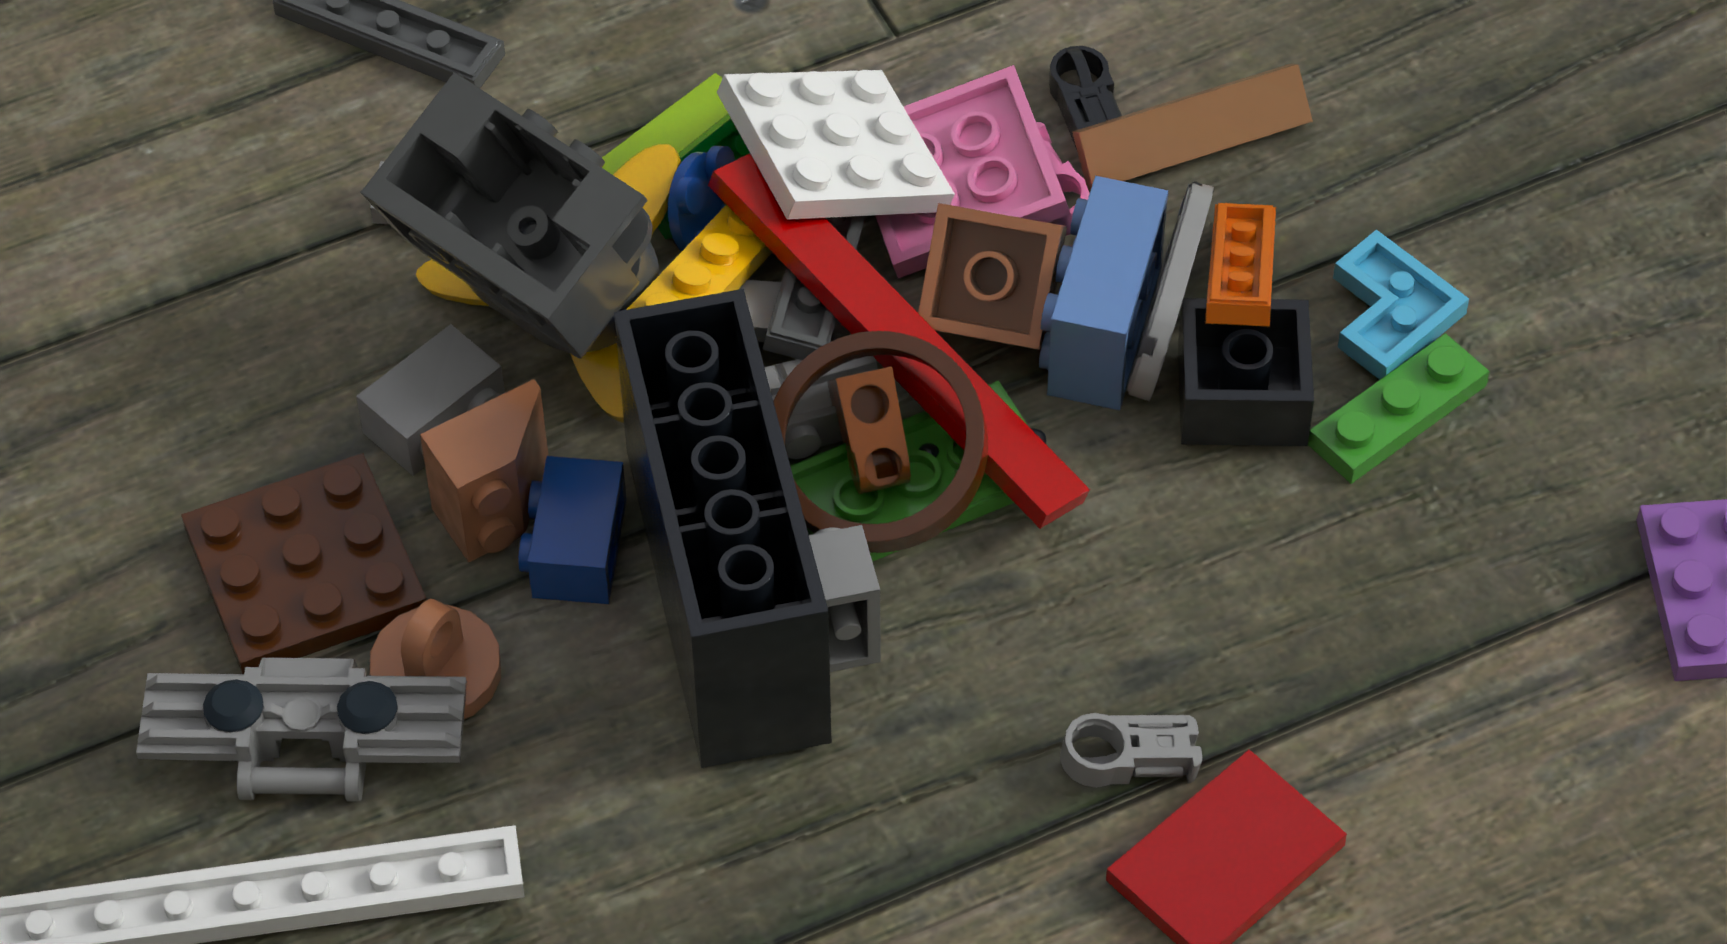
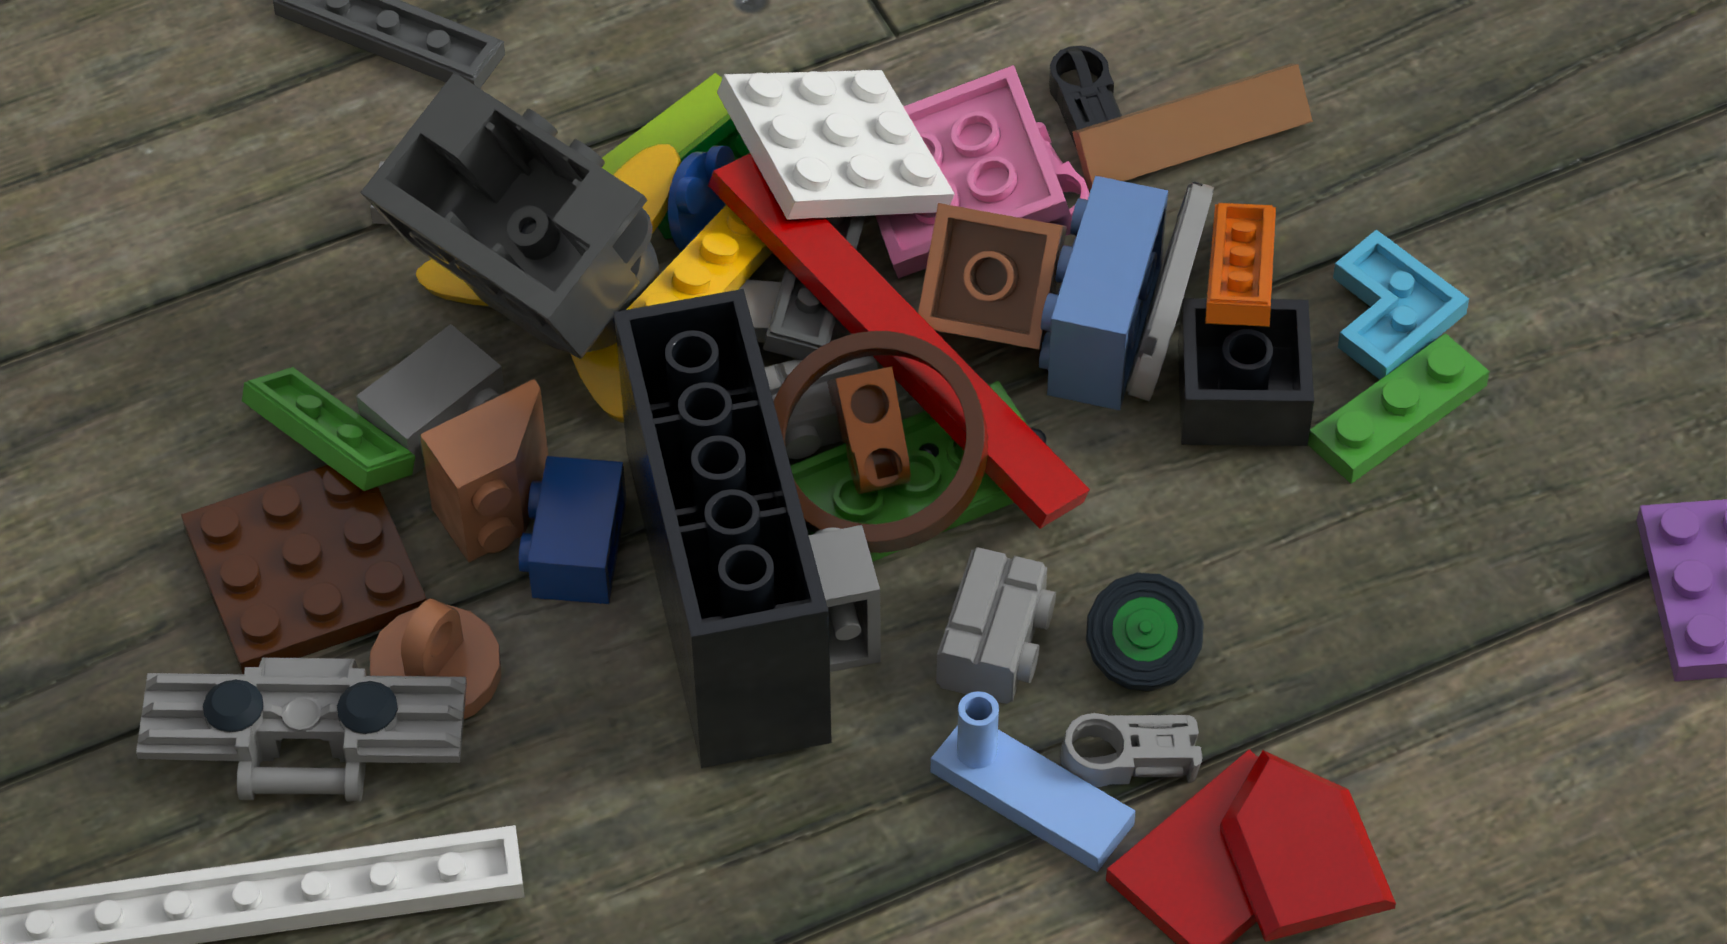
(328, 428): none -> bright green tile
(994, 624): none -> light grey brick
(1029, 786): none -> light blue piece
(1144, 631): none -> black wheel
(1301, 851): none -> red tile

